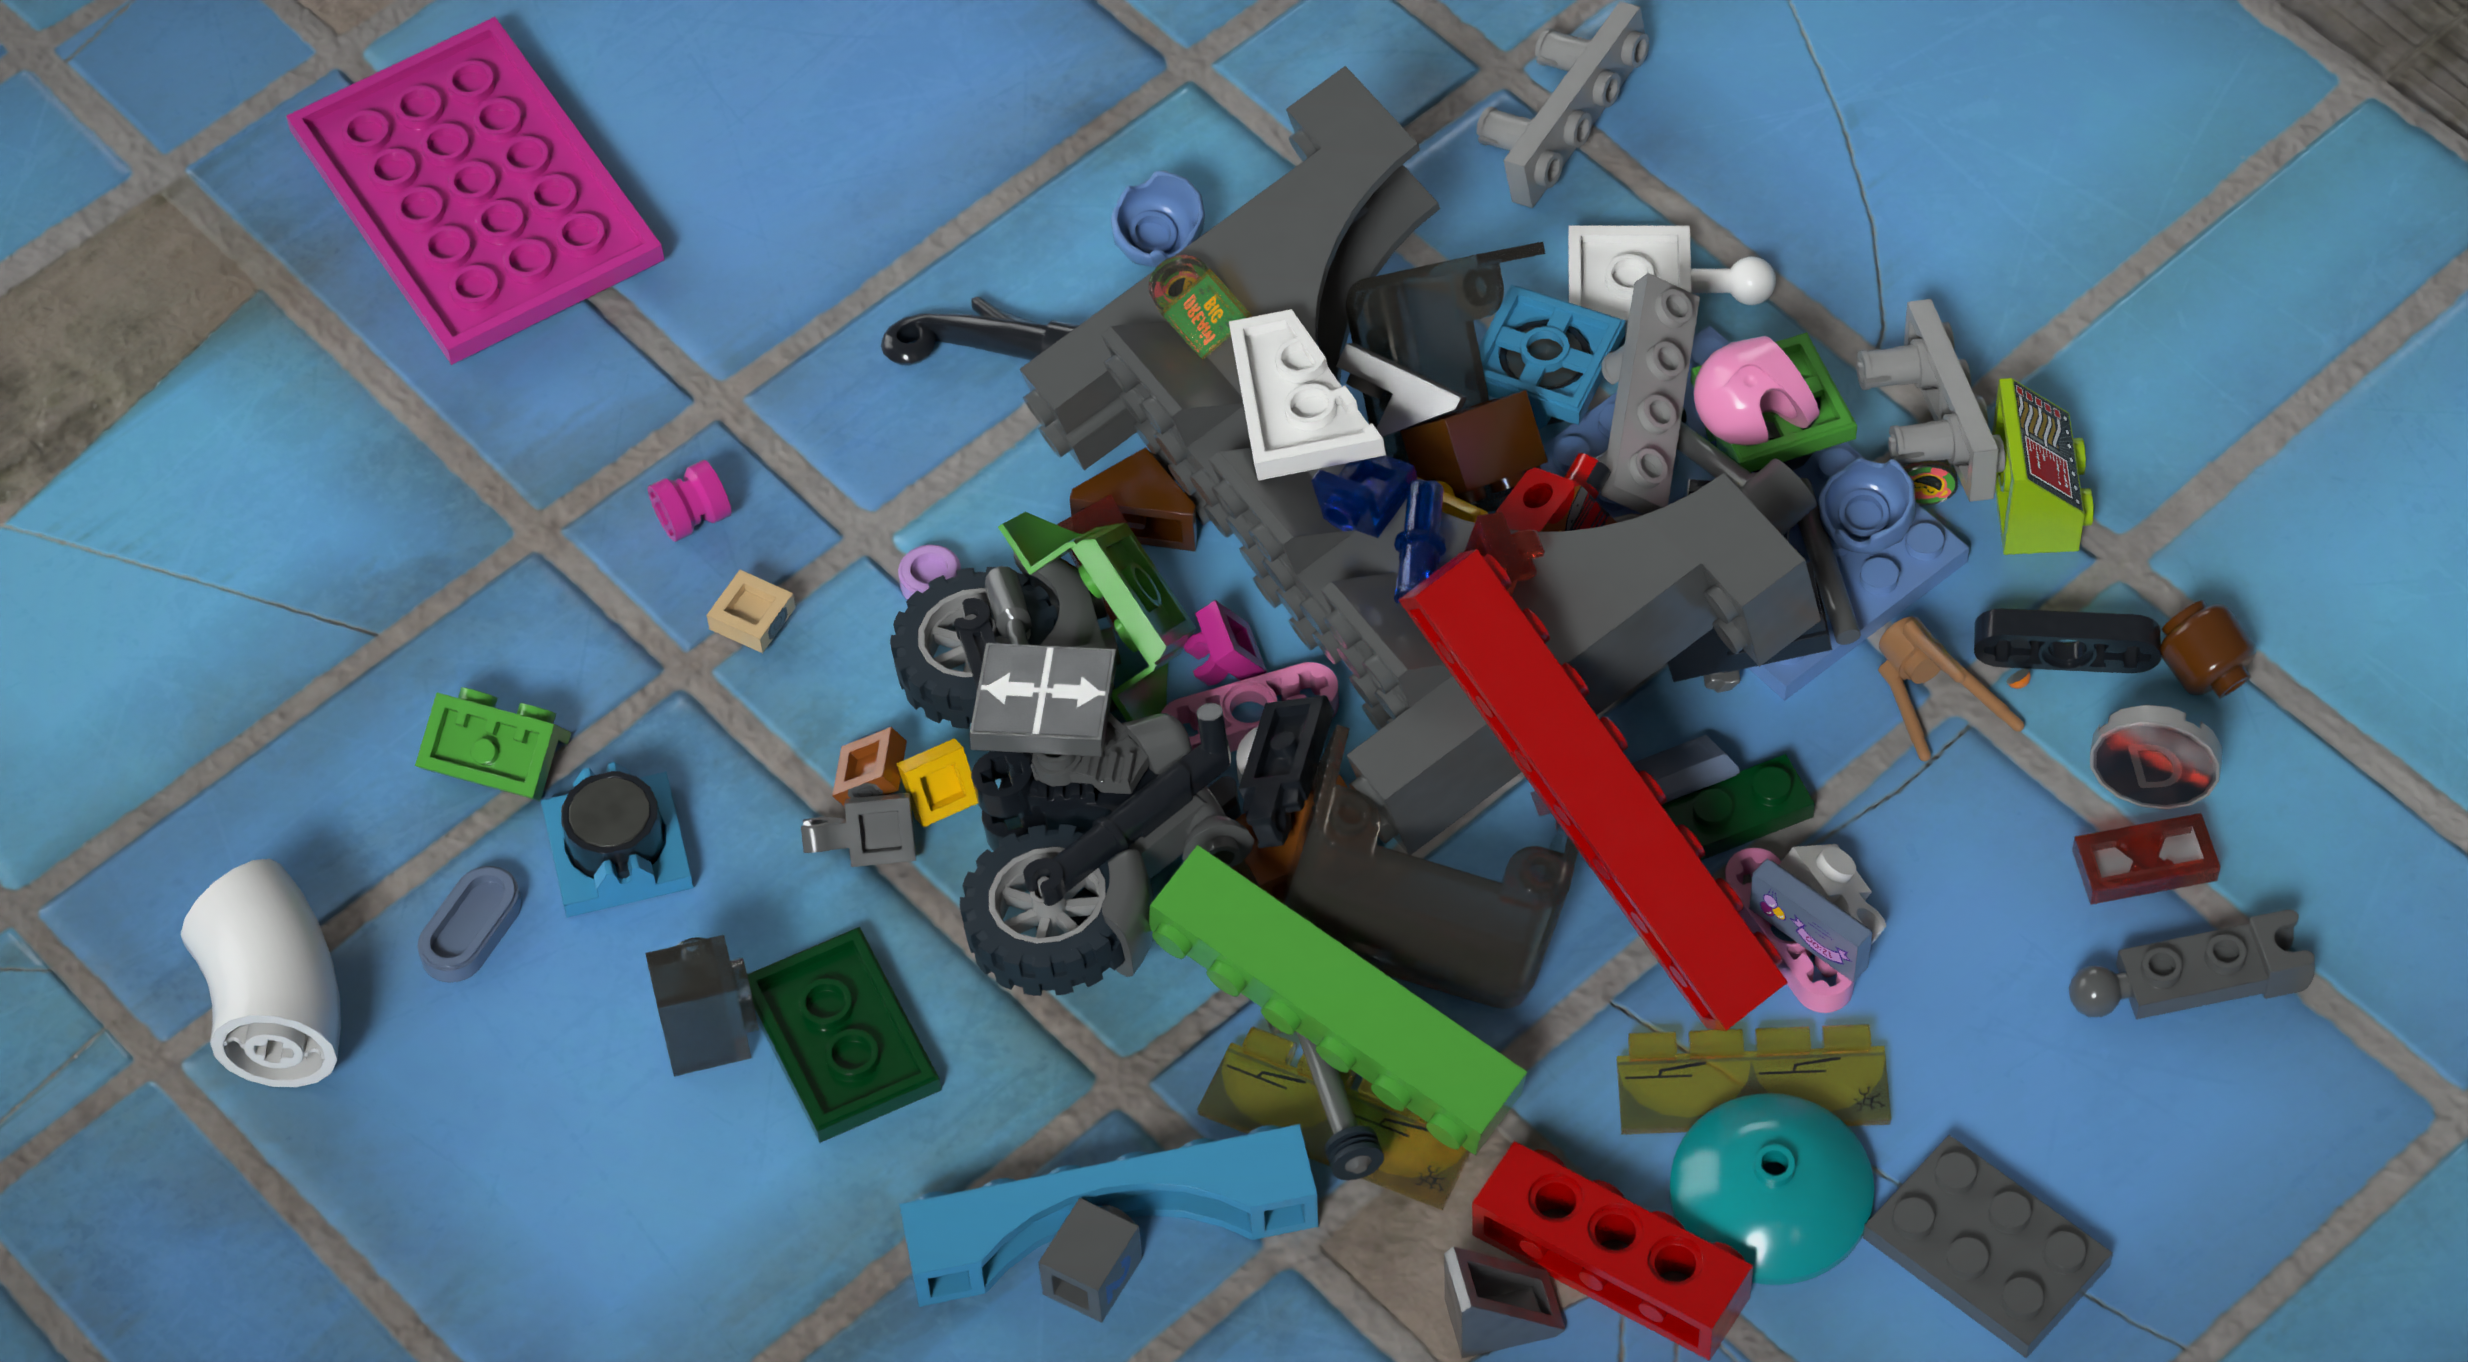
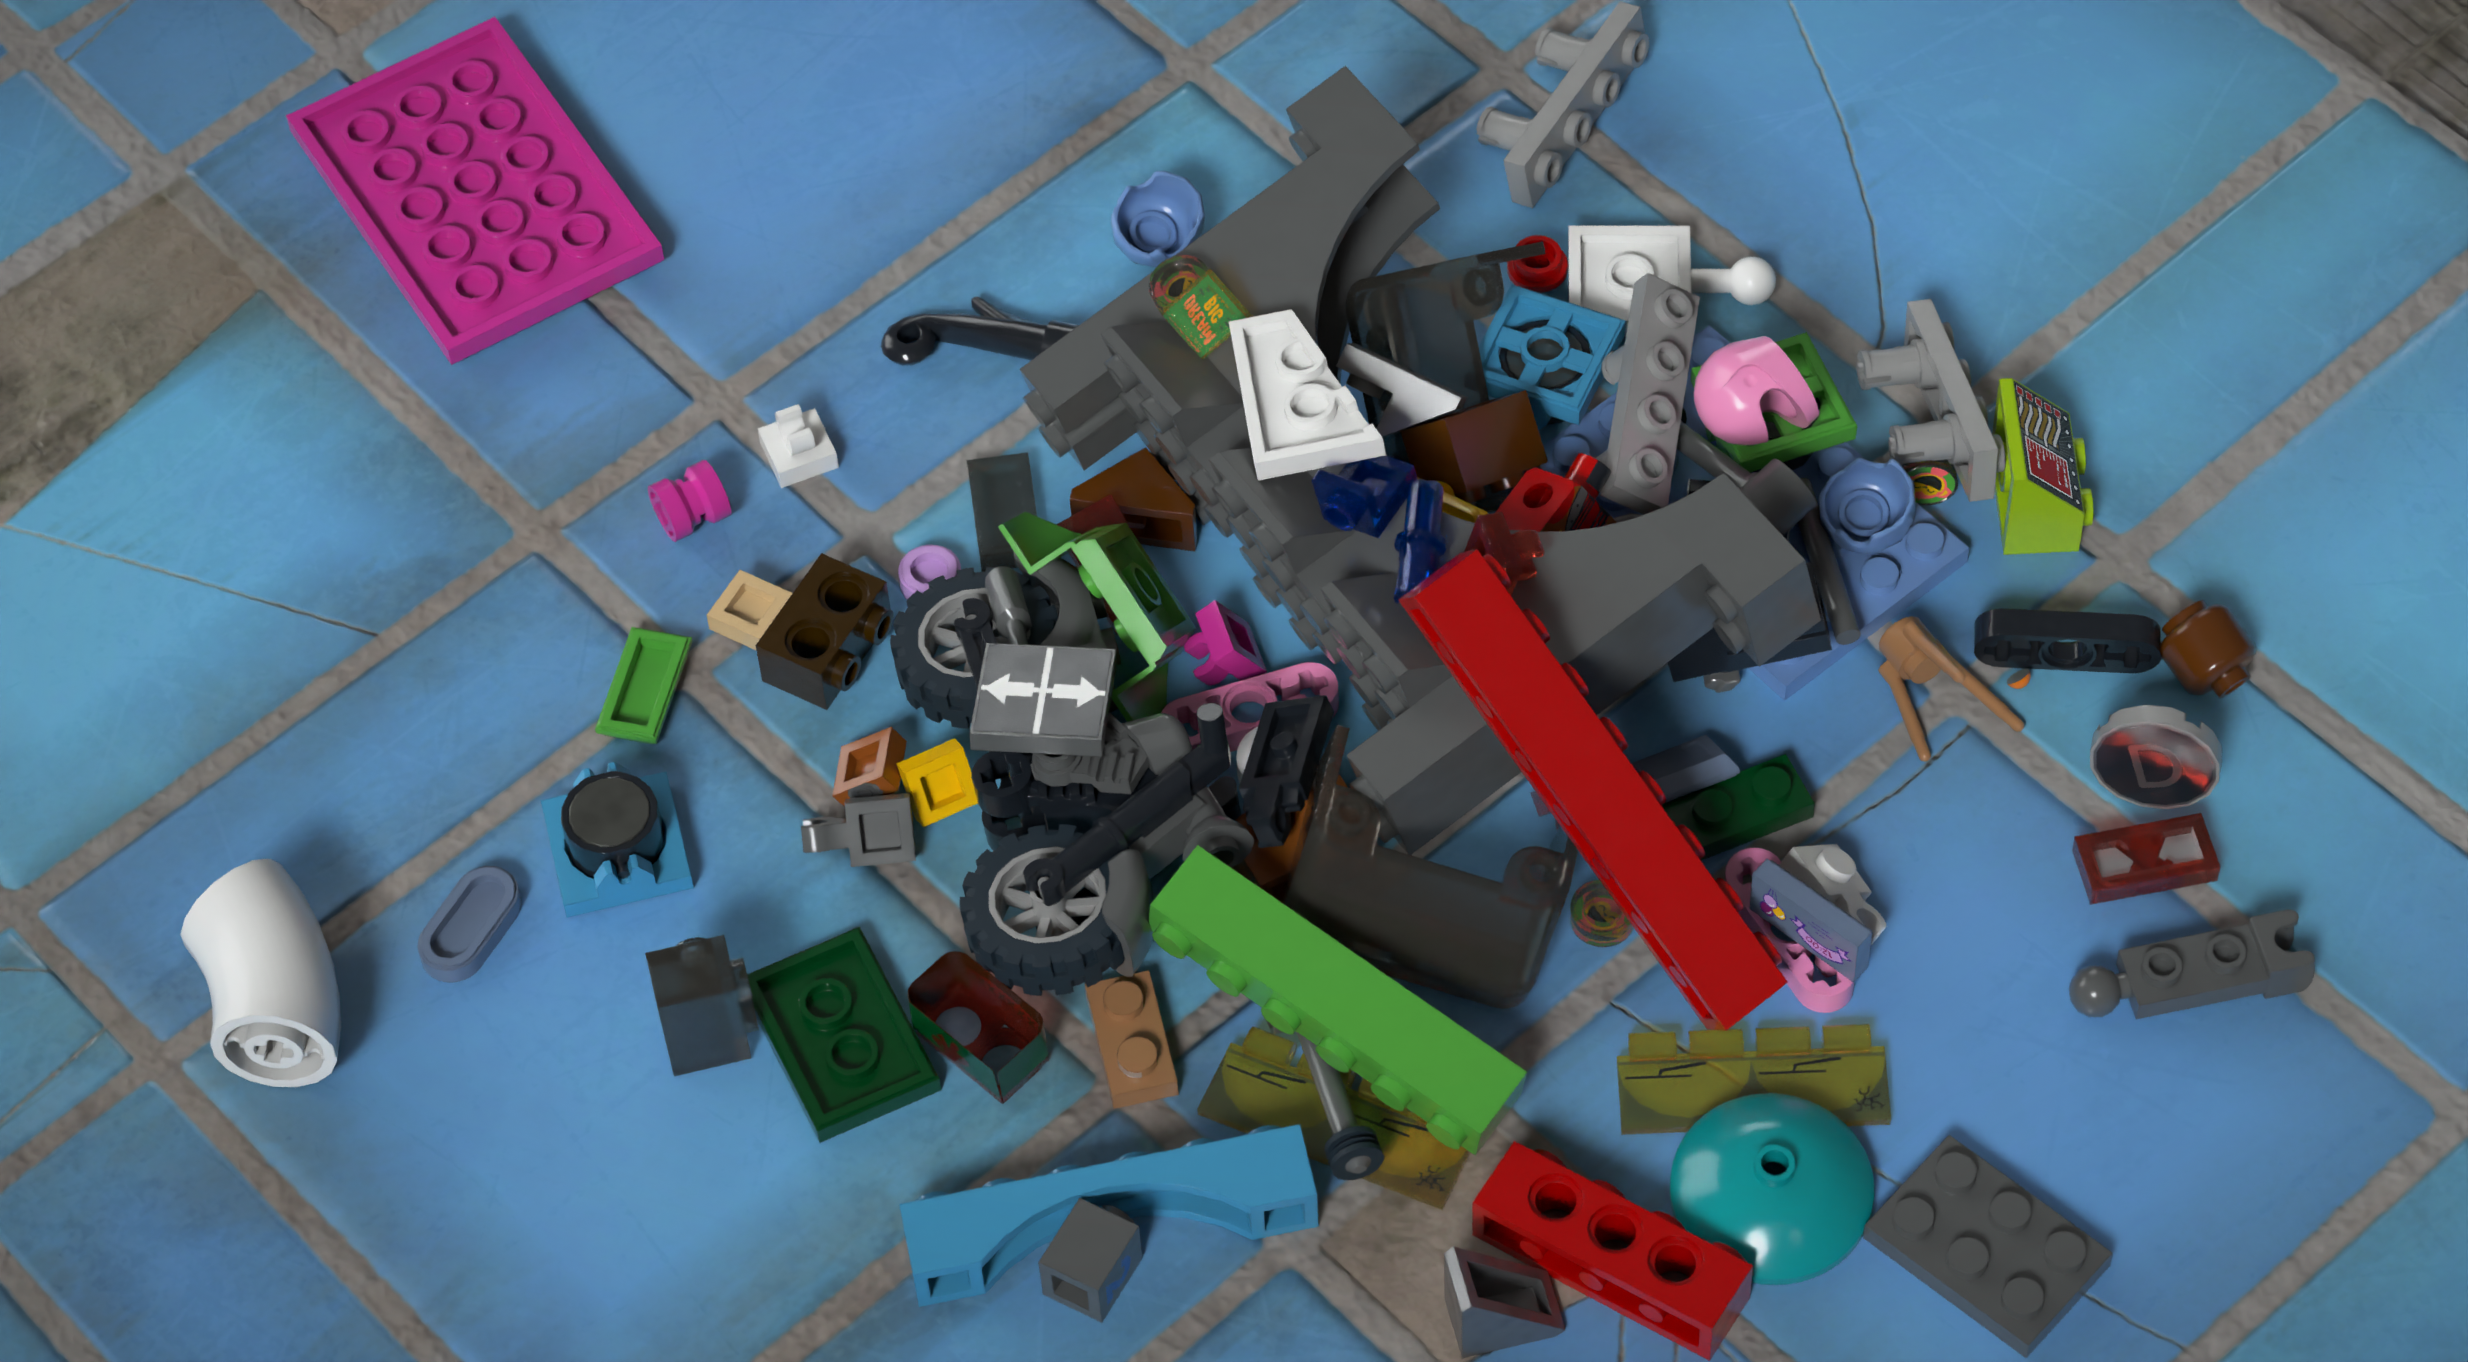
(490, 745): bright green bracket -> none
(643, 685): none -> bright green tile
(797, 446): none -> white tile
(815, 626): none -> dark brown brick
(962, 982): none -> clear red piece
(999, 492): none -> clear smoke tile
(1131, 1040): none -> medium nougat piece
(1551, 270): none -> red plate
(1597, 917): none -> clear smoke tile

